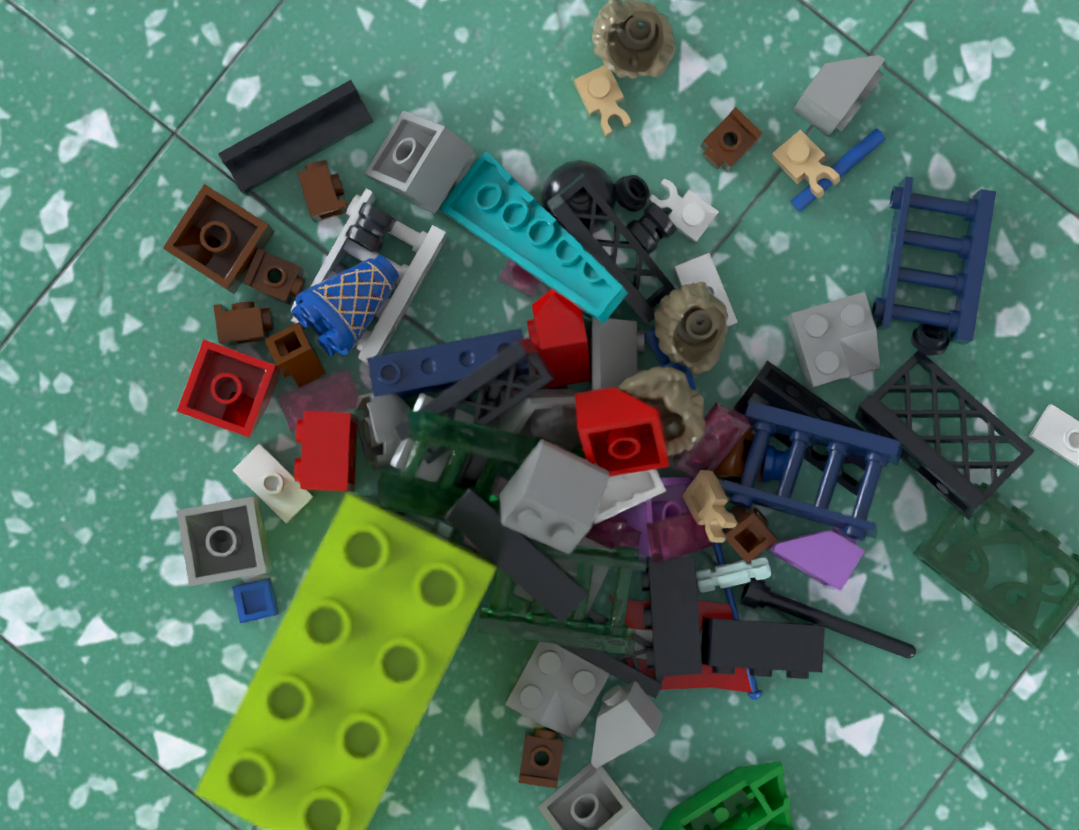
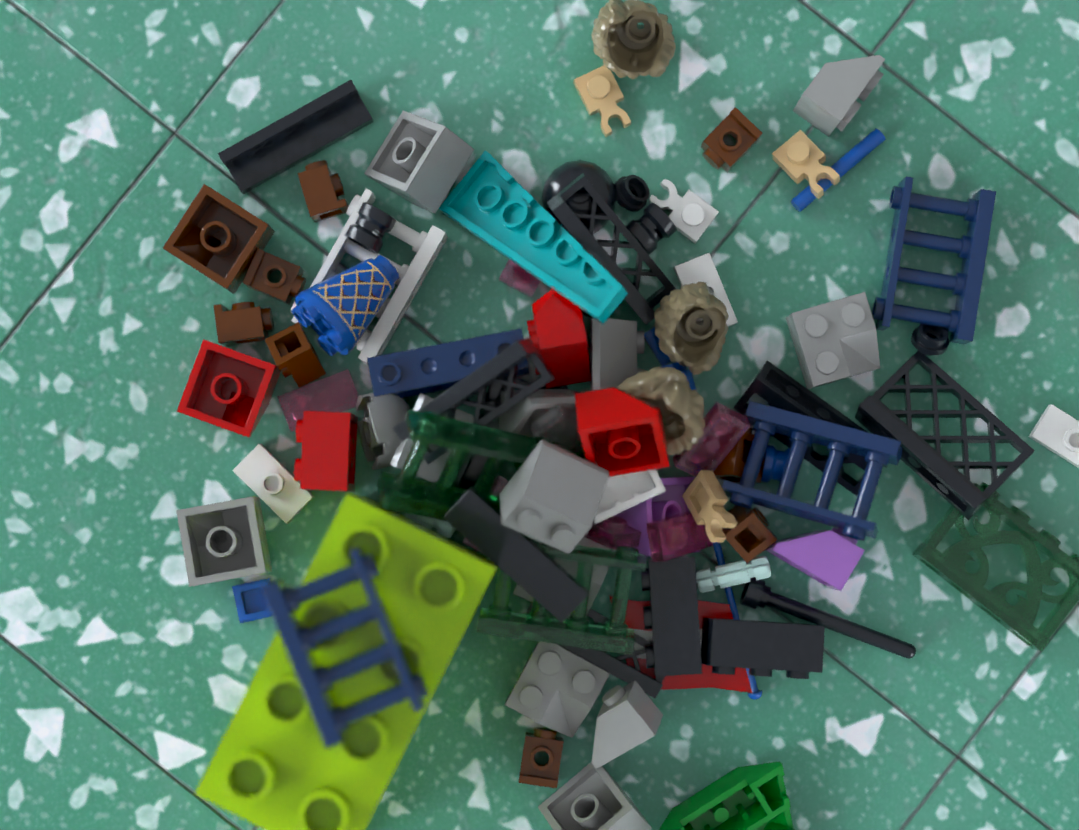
(317, 680): none -> dark blue fence

